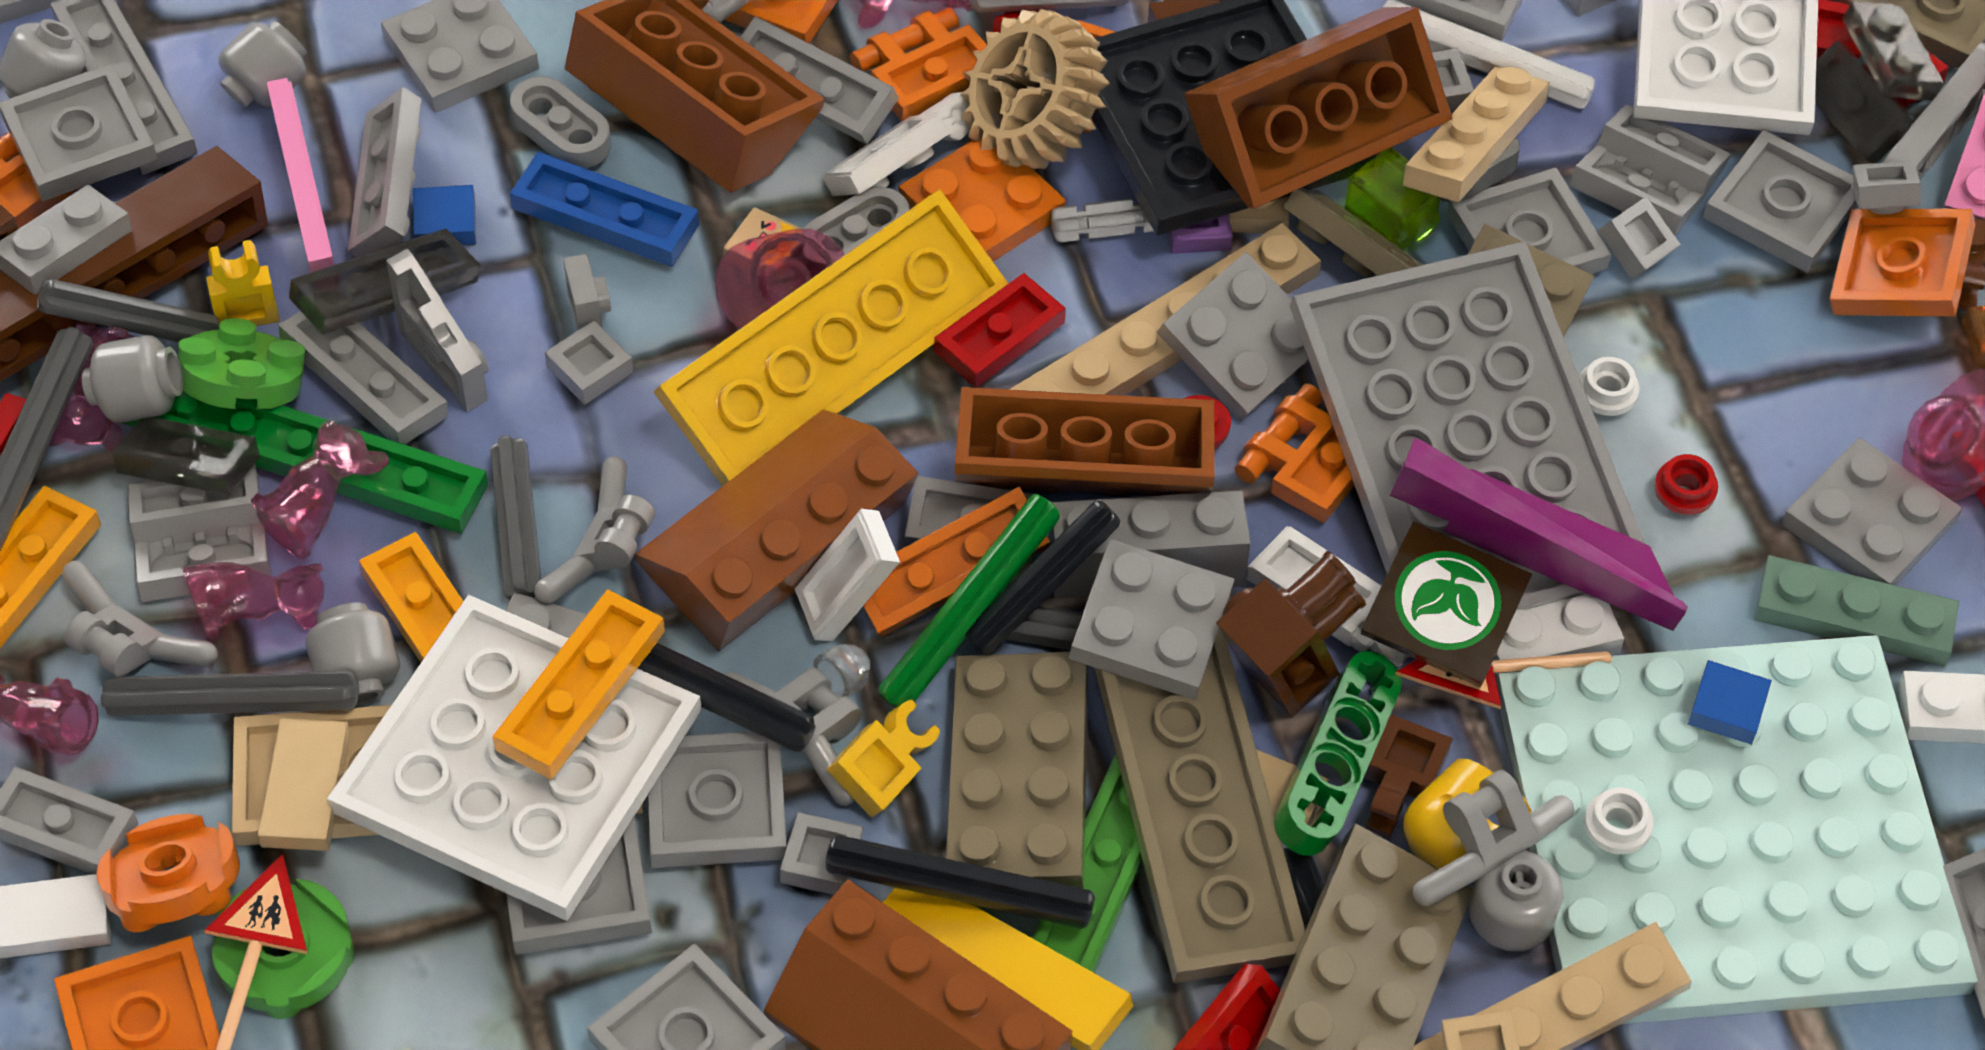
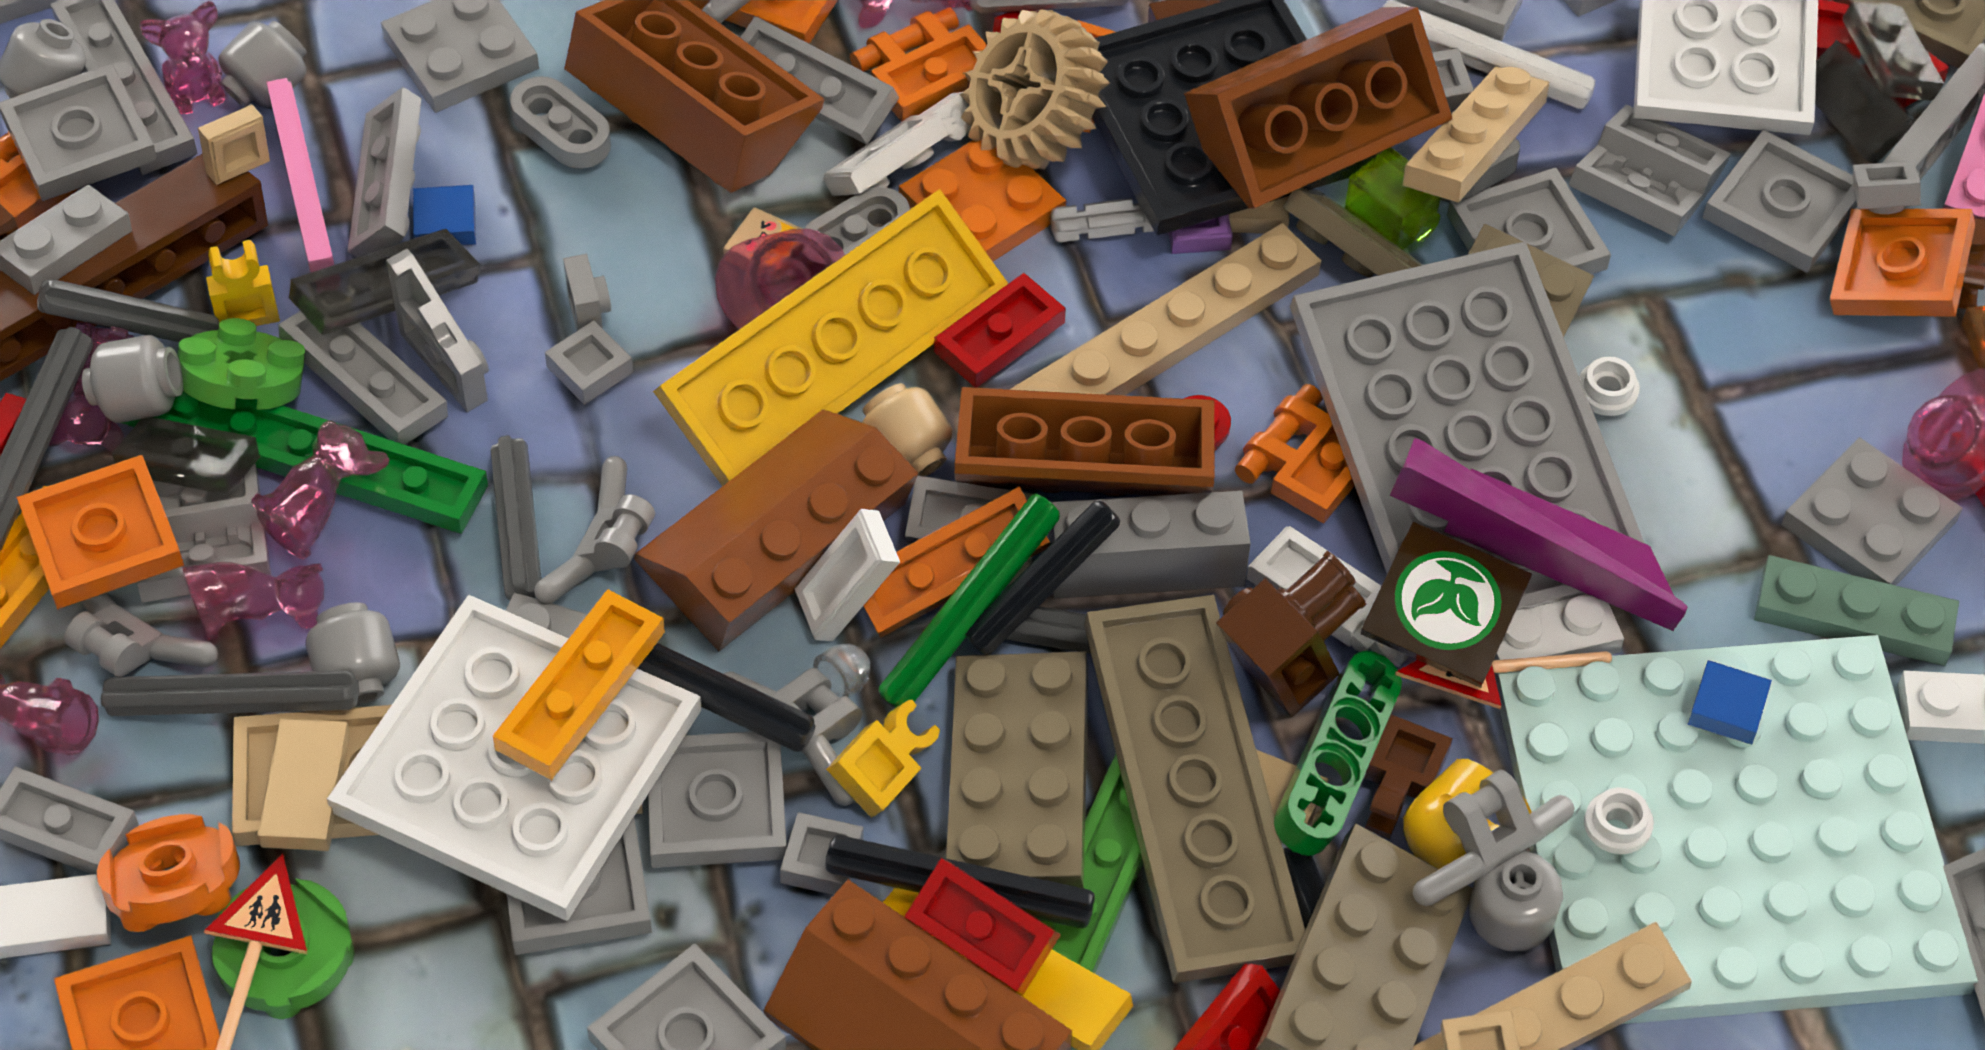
(100, 531): none -> orange plate
(190, 70): none -> clear pink animal
(234, 144): none -> tan tile
(412, 591): light orange plate -> none
(604, 209): blue plate -> none
(911, 425): none -> tan head
(982, 926): none -> red plate
(1151, 619): light grey plate -> none
(1238, 336): light grey plate -> none
(1638, 237): light grey plate -> none
(1689, 472): red plate -> none

